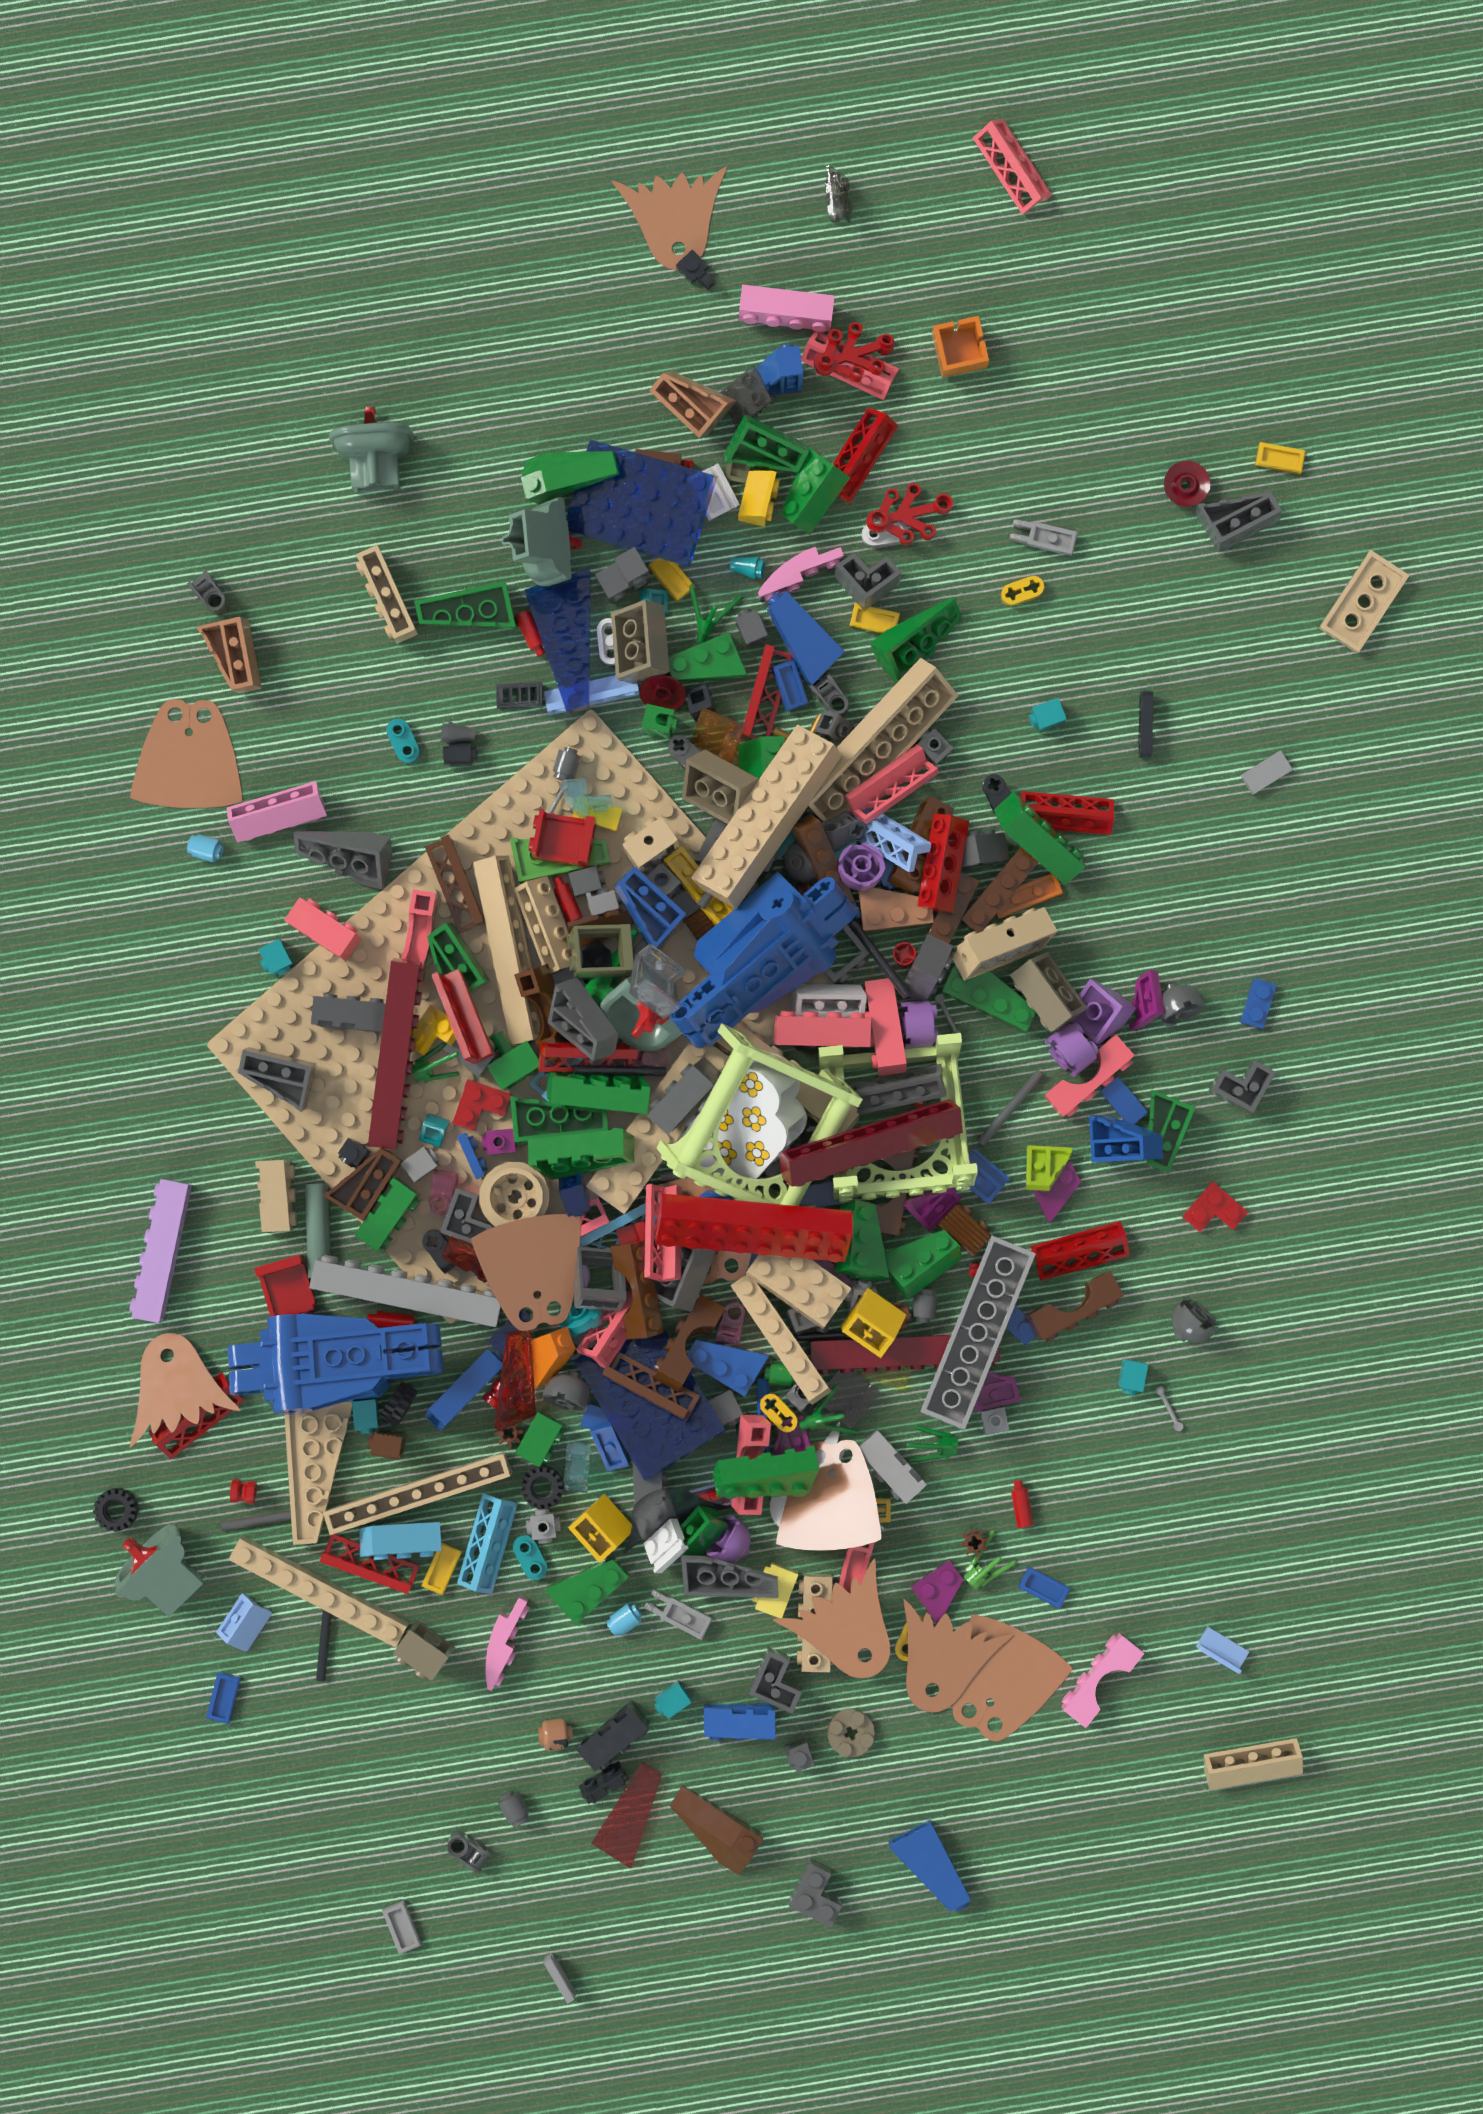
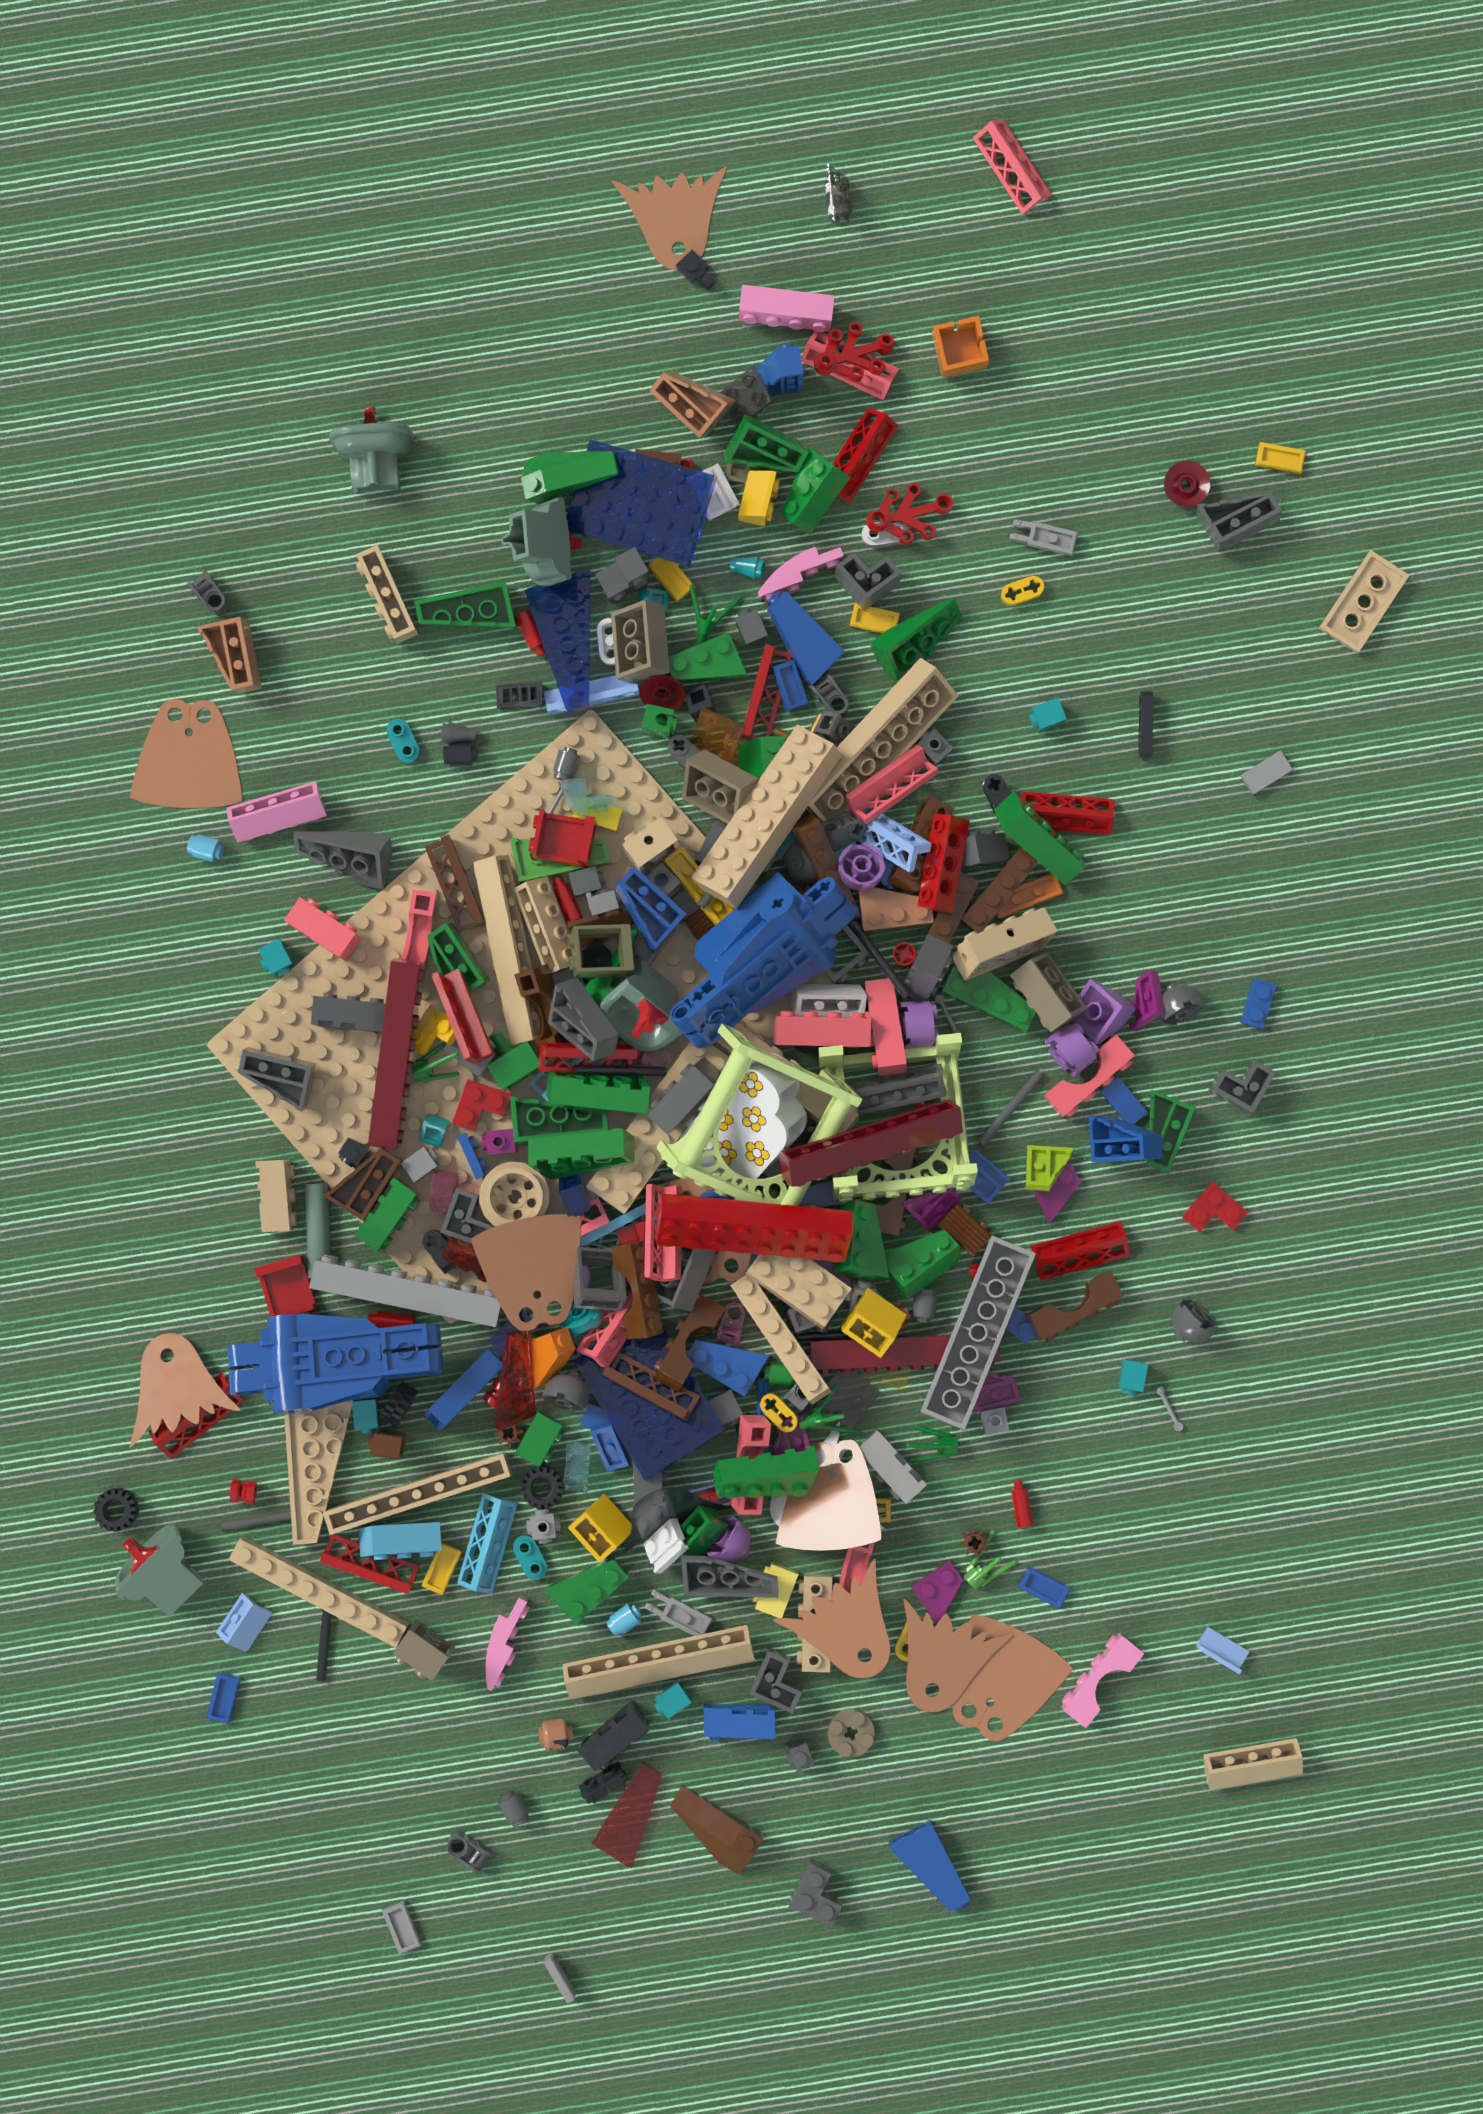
(161, 1250): lavender brick -> none
(654, 980): clear panel -> none
(658, 1662): none -> tan brick

